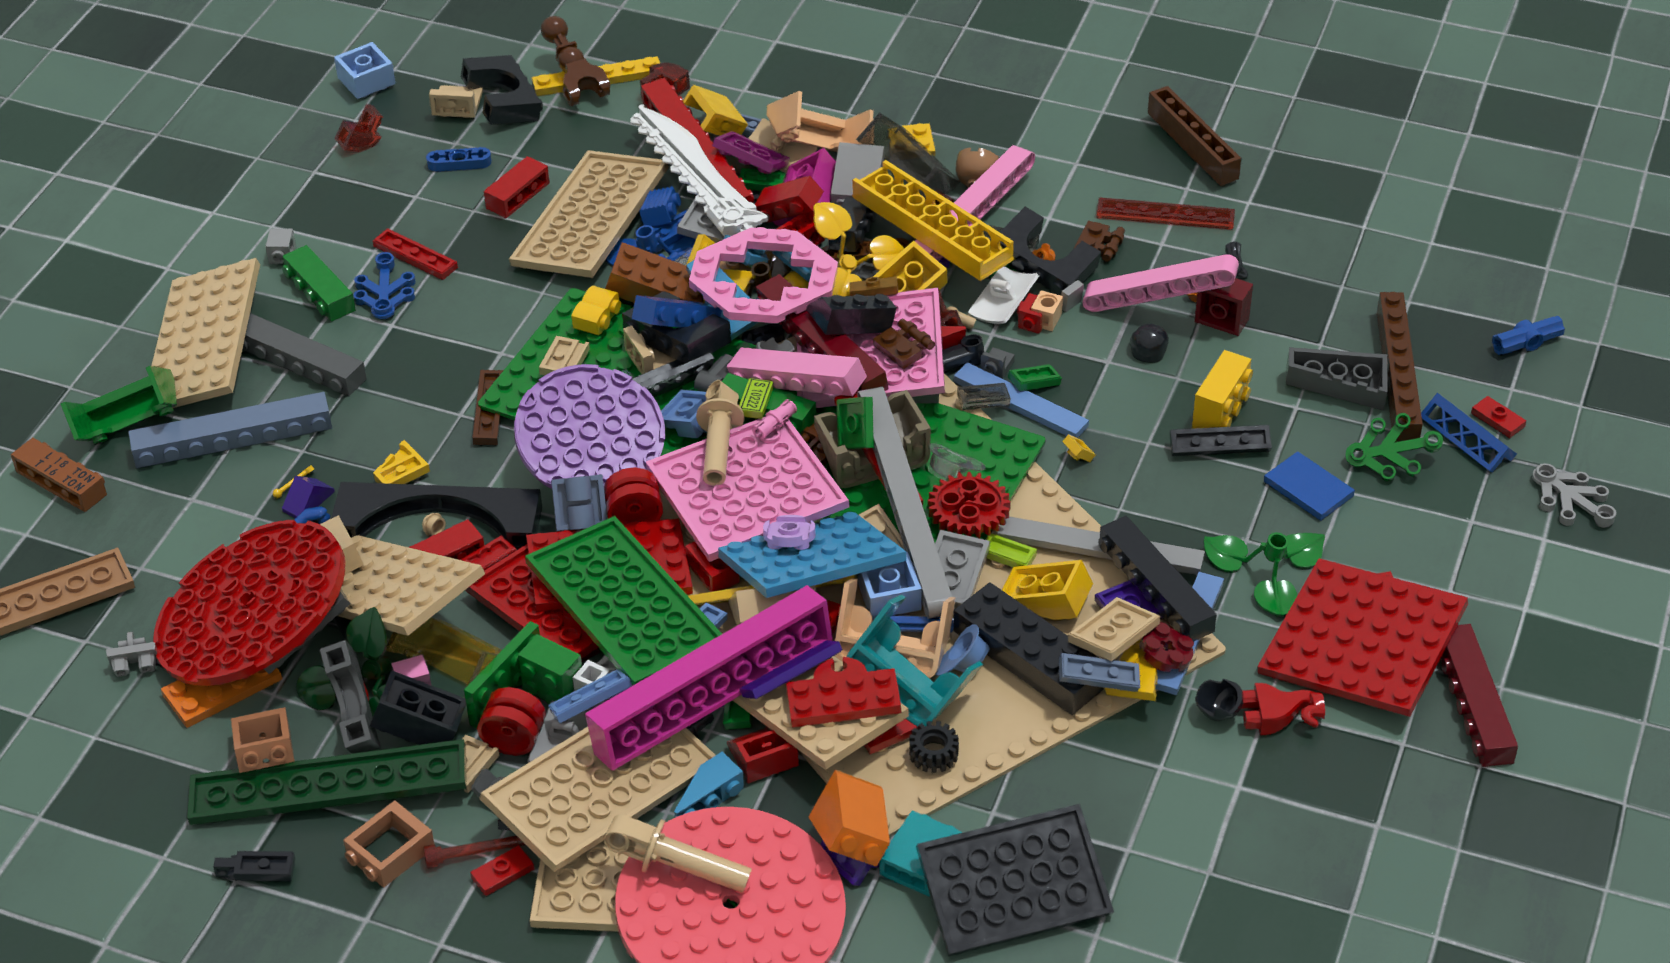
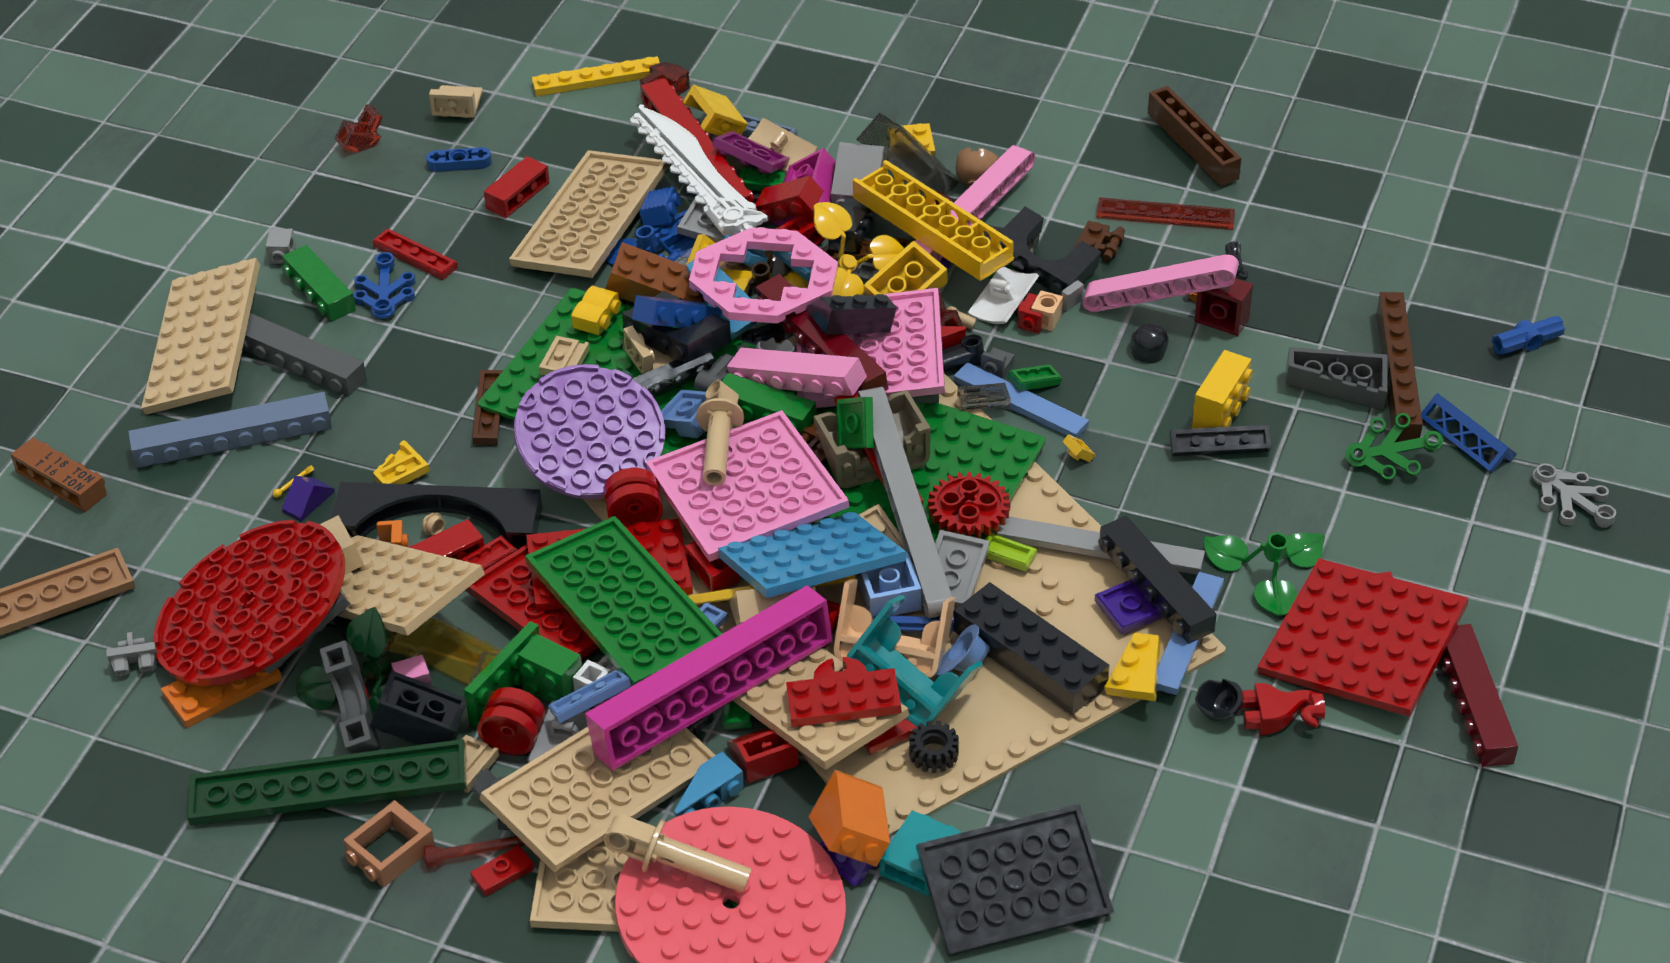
(122, 406): green windscreen -> none
(253, 746): nougat window -> none
(256, 866): black hinge -> none
(310, 514): blue arm -> none
(364, 70): light blue brick -> none
(392, 532): none -> orange bracket
(503, 72): black arch -> none
(578, 72): reddish brown piece -> none
(578, 502): sand blue plate -> none
(756, 398): lime tile -> none
(774, 419): bright pink pin -> none
(789, 532): lavender plate -> none
(791, 669): dark purple tile -> none
(814, 128): light nougat windscreen -> none
(874, 286): pearl gold plate -> none
(899, 348): reddish brown plate -> none
(947, 462): clear piece -> none
(1045, 252): orange plate -> none
(1050, 588): yellow slope -> none
(1099, 672): sand blue tile -> none
(1114, 629): tan tile -> none
(1179, 647): dark red plate -> none
(1309, 485): blue tile -> none
(1498, 416): red plate -> none

